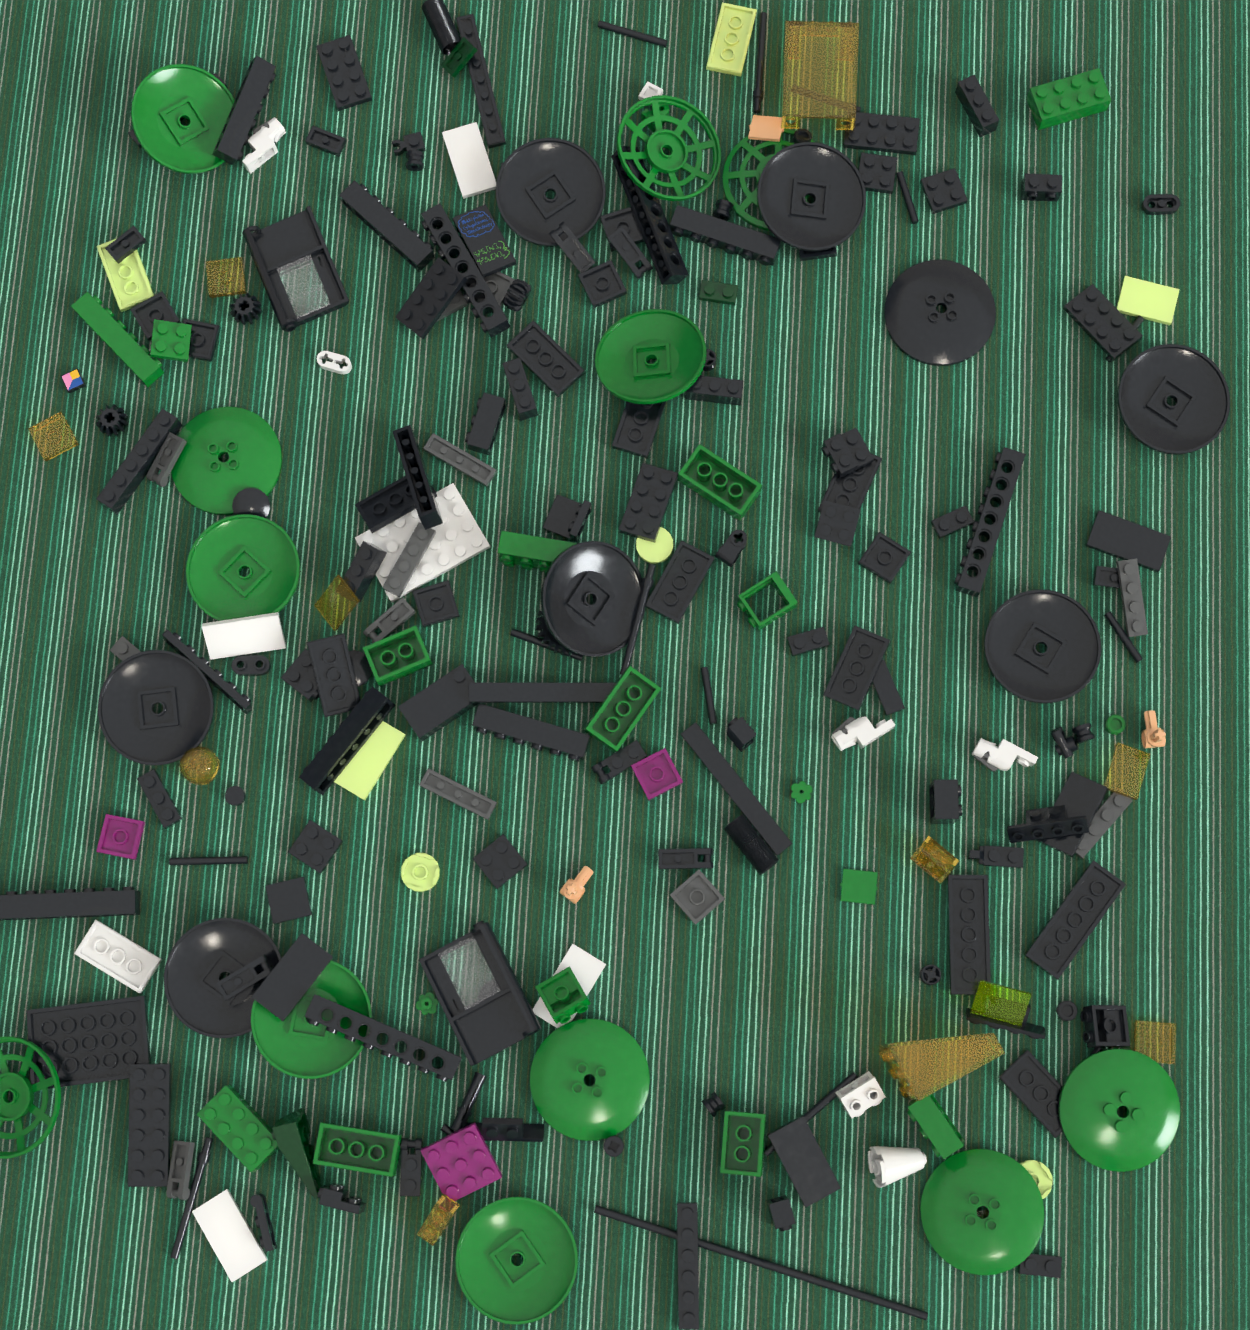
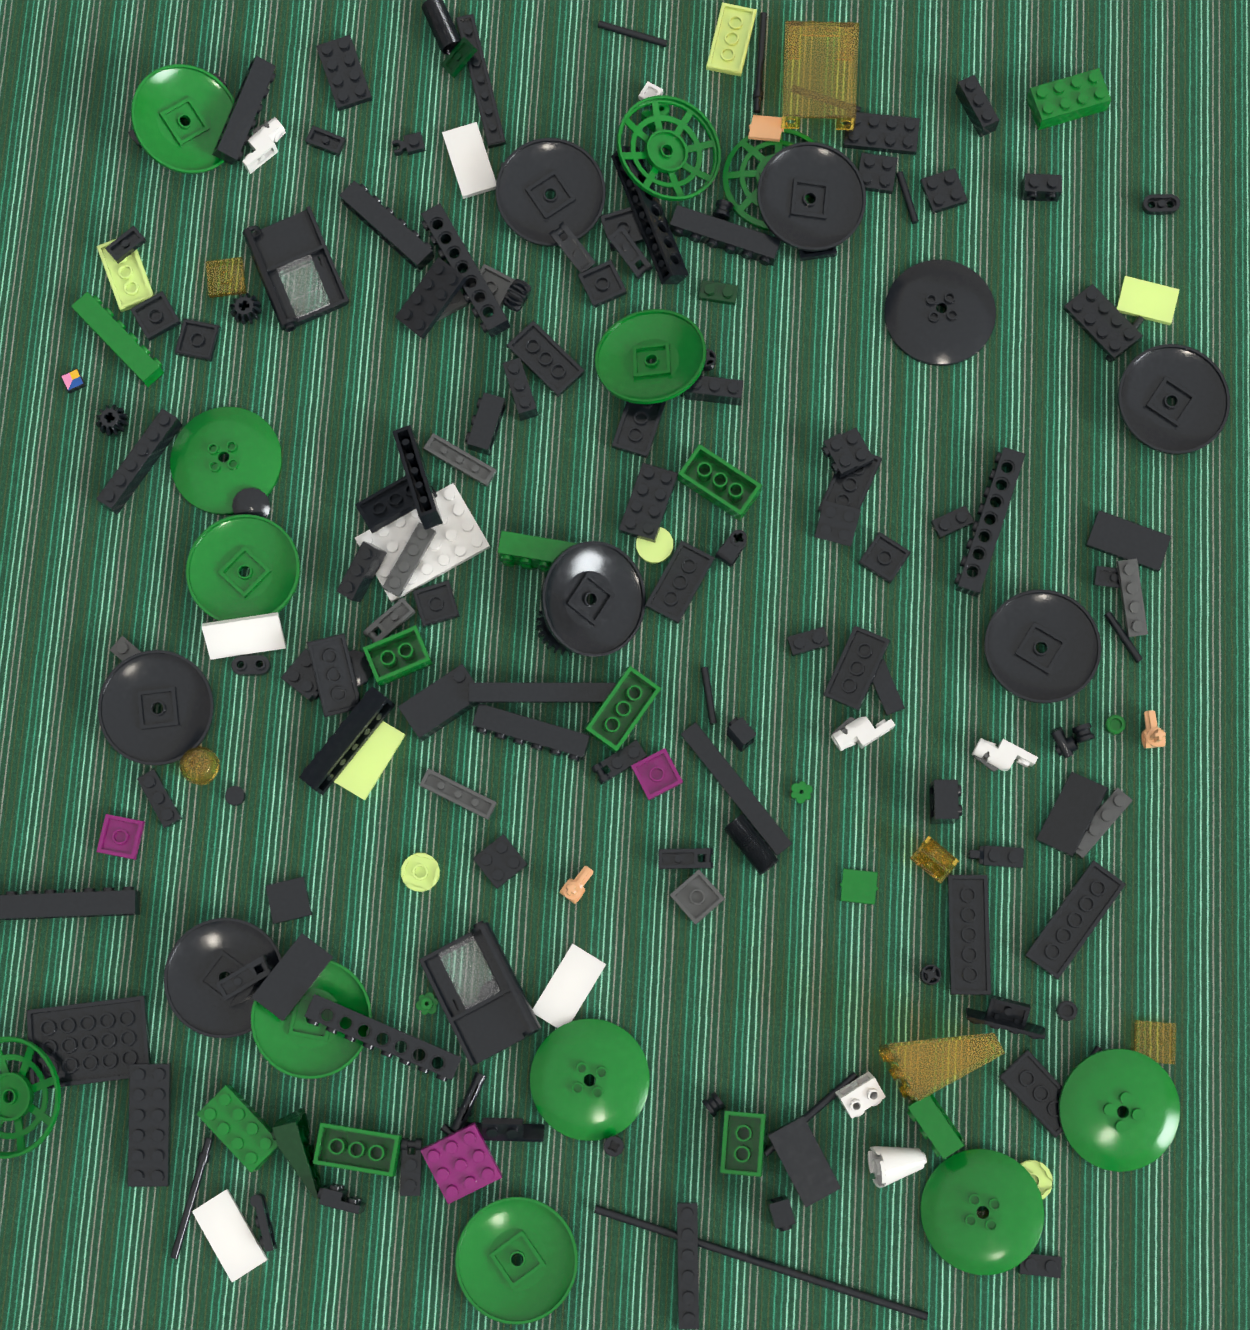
(53, 436): clear yellow tile -> none
(118, 956): white tile -> none
(166, 459): dark grey plate -> none
(170, 340): green plate -> none
(180, 1170): dark grey plate -> none
(208, 860): black bar -> none
(213, 676): black plate -> none
(315, 846): black plate -> none
(335, 358): white beam -> none
(336, 602): clear yellow piece -> none
(414, 160): black wheel -> none
(438, 1219): clear yellow brick -> none
(484, 241): black tile -> none
(537, 641): black bar -> none
(563, 996): green plate -> none
(567, 517): black bracket -> none
(647, 583): black bar -> none
(782, 590): green window -> none
(802, 135): black tile -> none
(1000, 1002): clear neon green piece -> none
(1047, 823): black bracket -> none
(1105, 1026): black plate -> none
(1127, 771): clear yellow piece -> none

